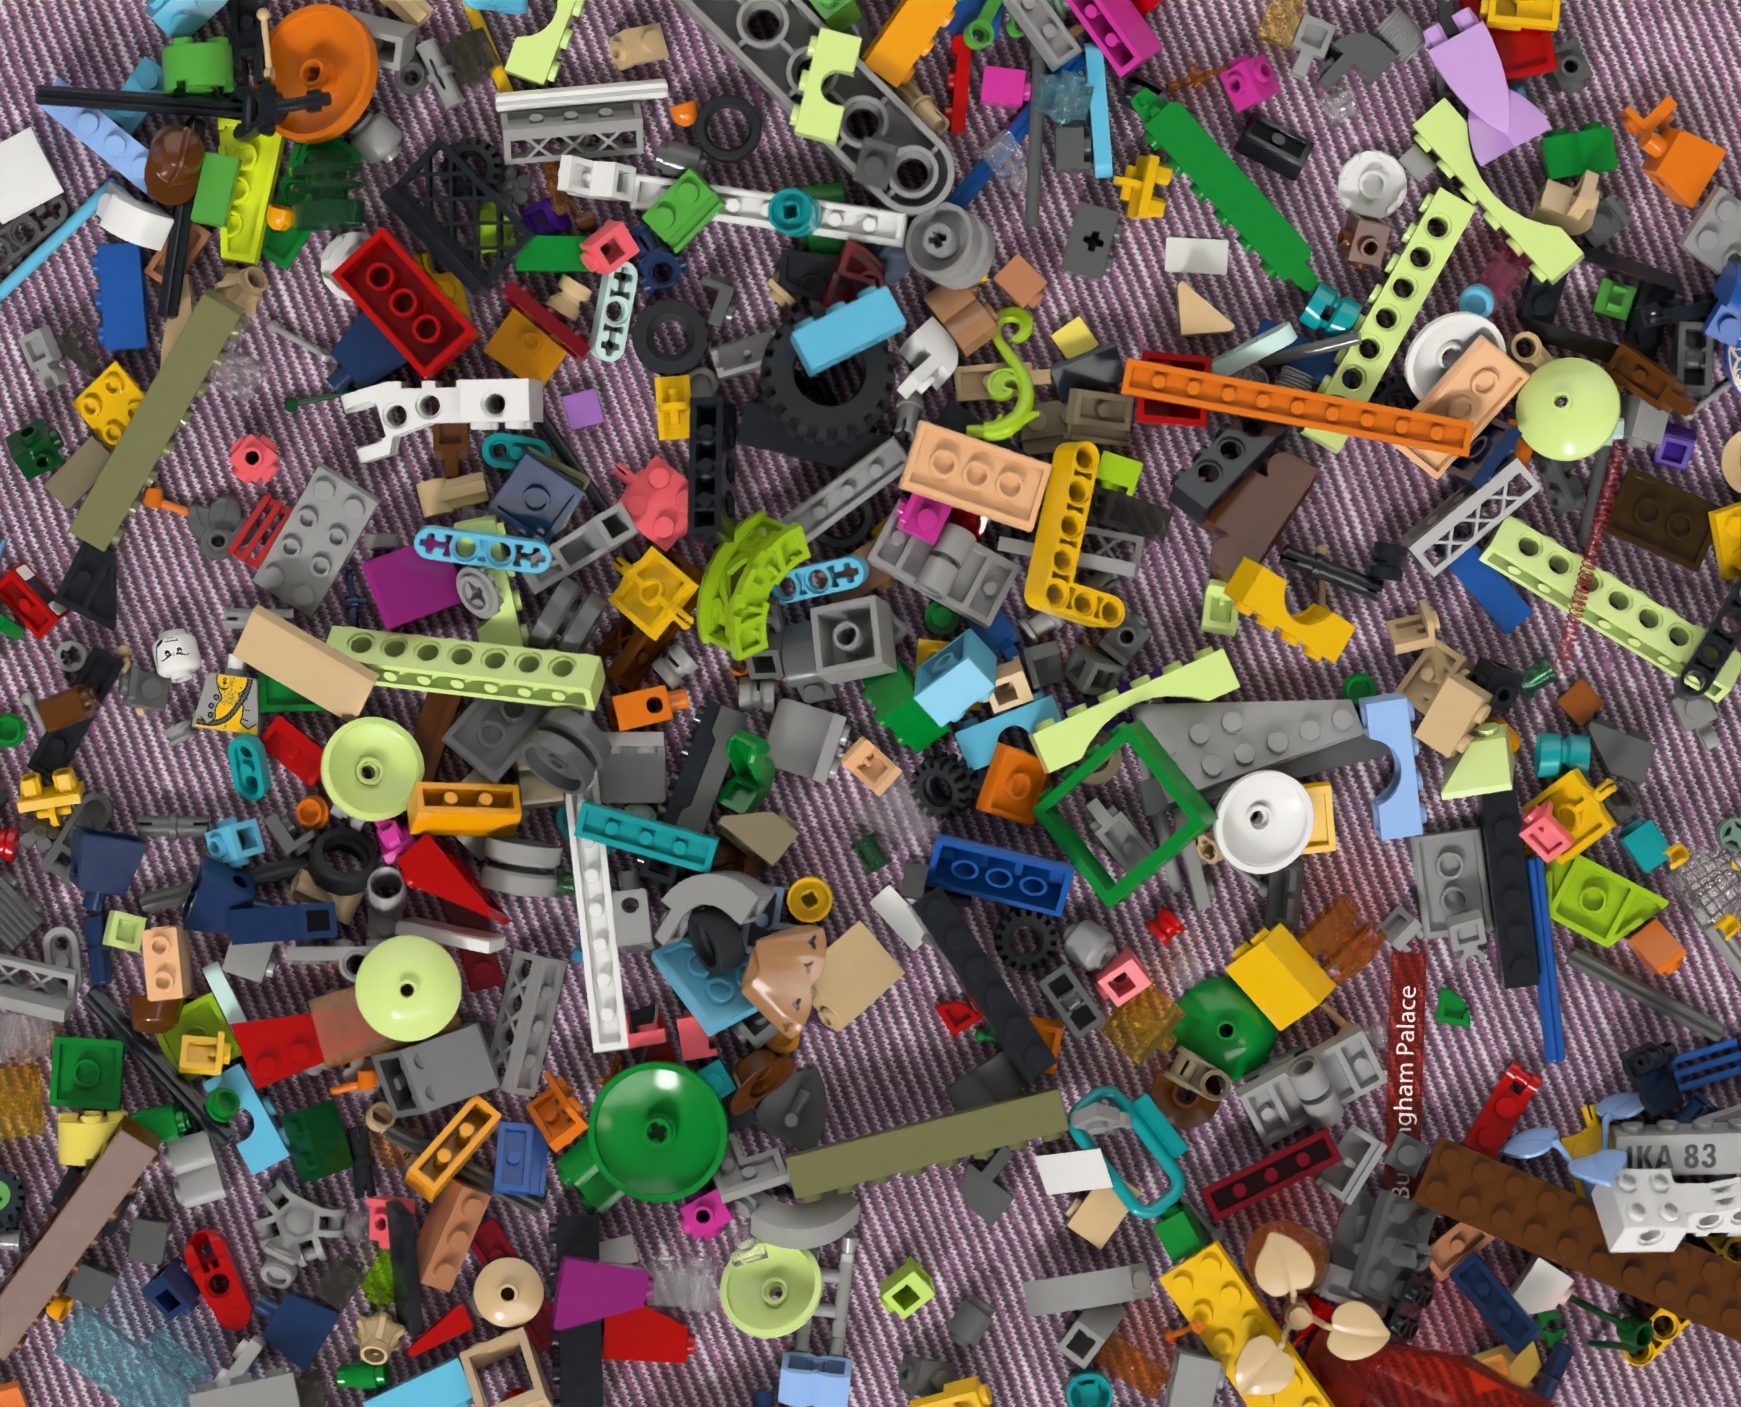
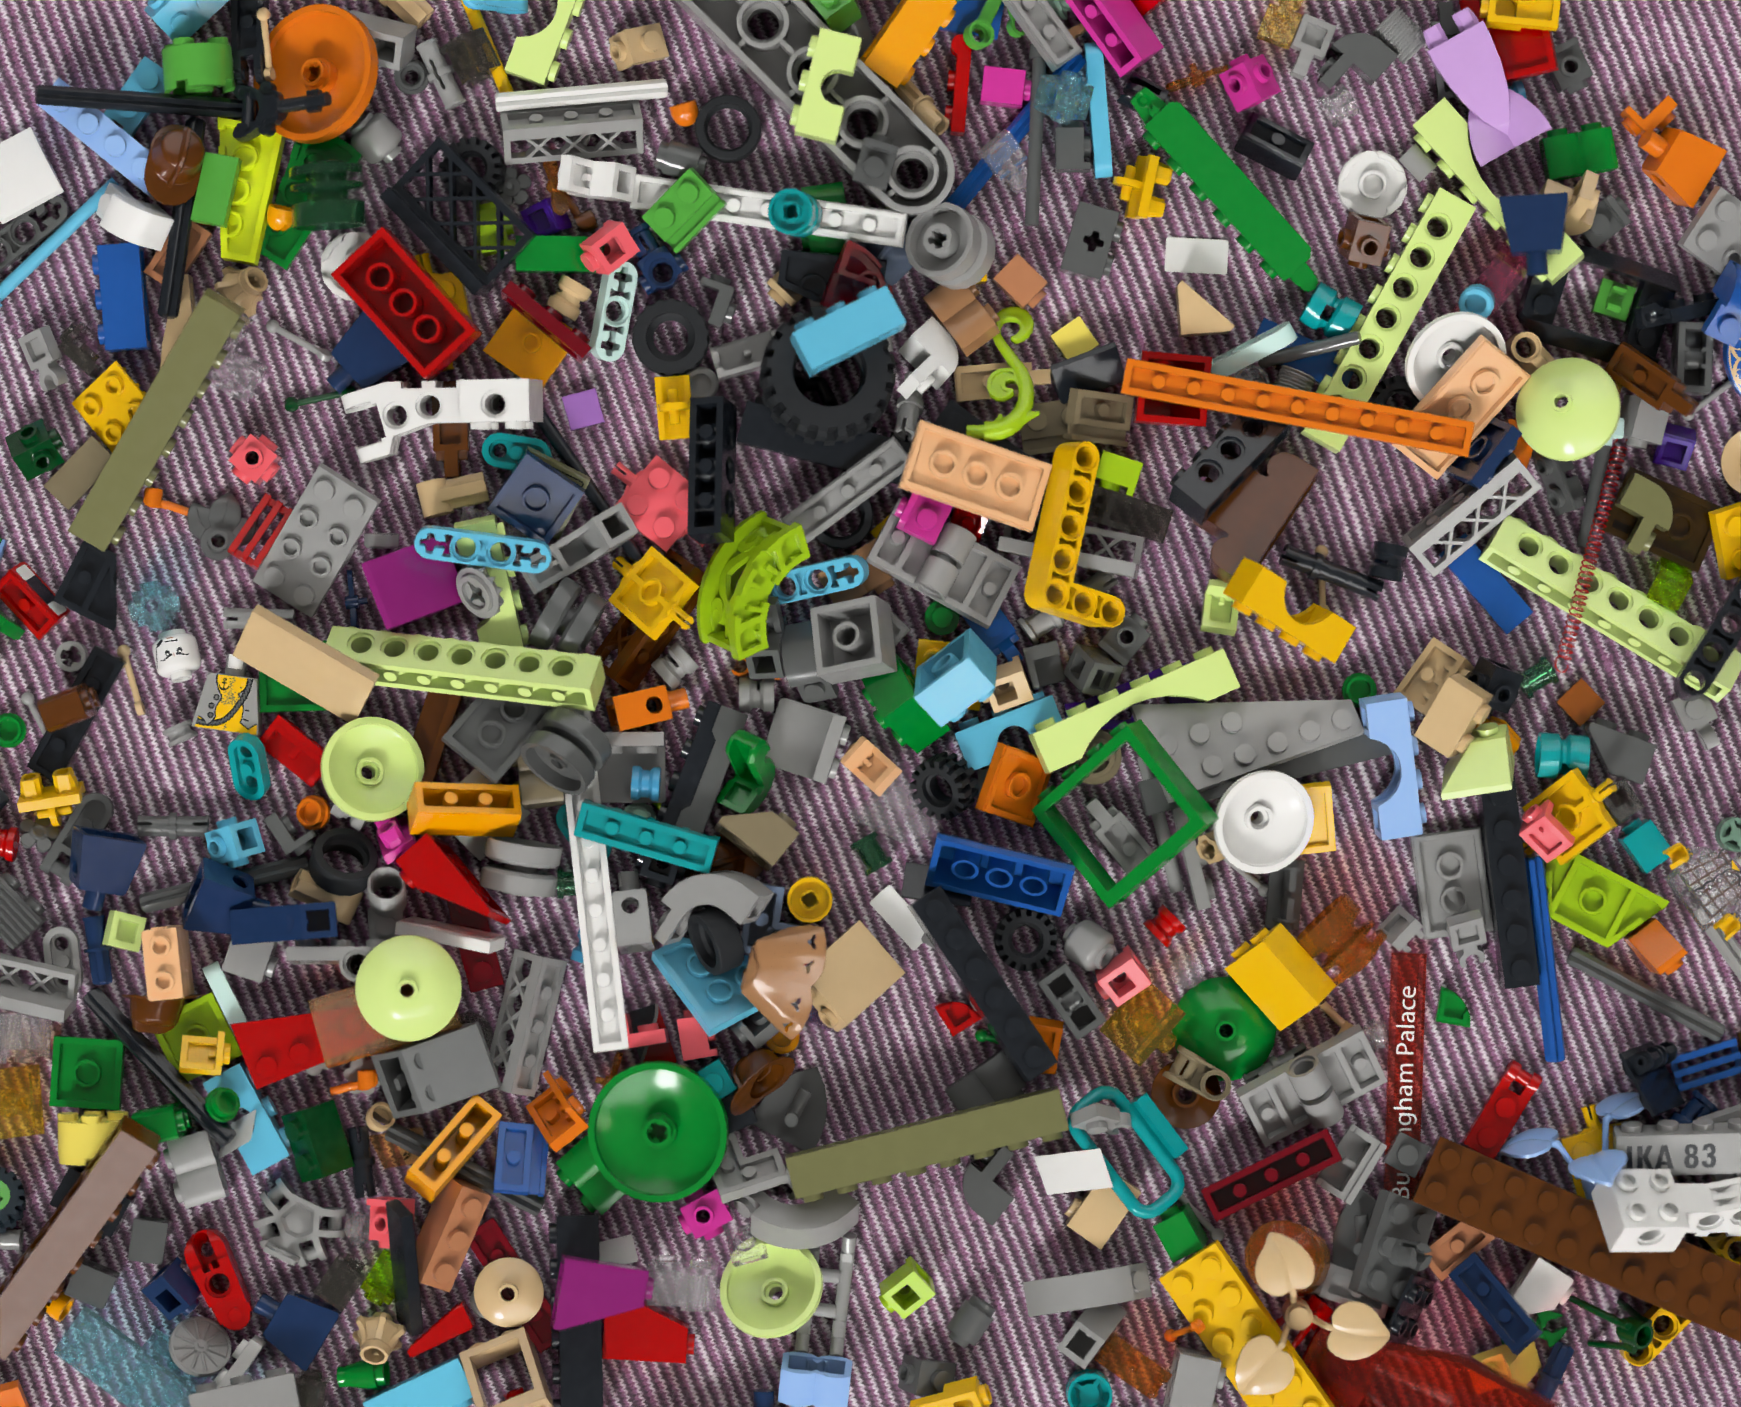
(143, 690): dark grey bracket -> none
(167, 609): none -> clear light blue brick
(200, 1346): none -> light grey wheel
(243, 1129): none -> white sticker
(278, 1273): light grey tile -> none
(646, 783): none -> dark azure wheel
(1414, 631): tan bracket -> none
(1535, 227): none -> dark blue torso
(1651, 507): none -> olive brick
(1670, 584): none -> clear neon green bracket

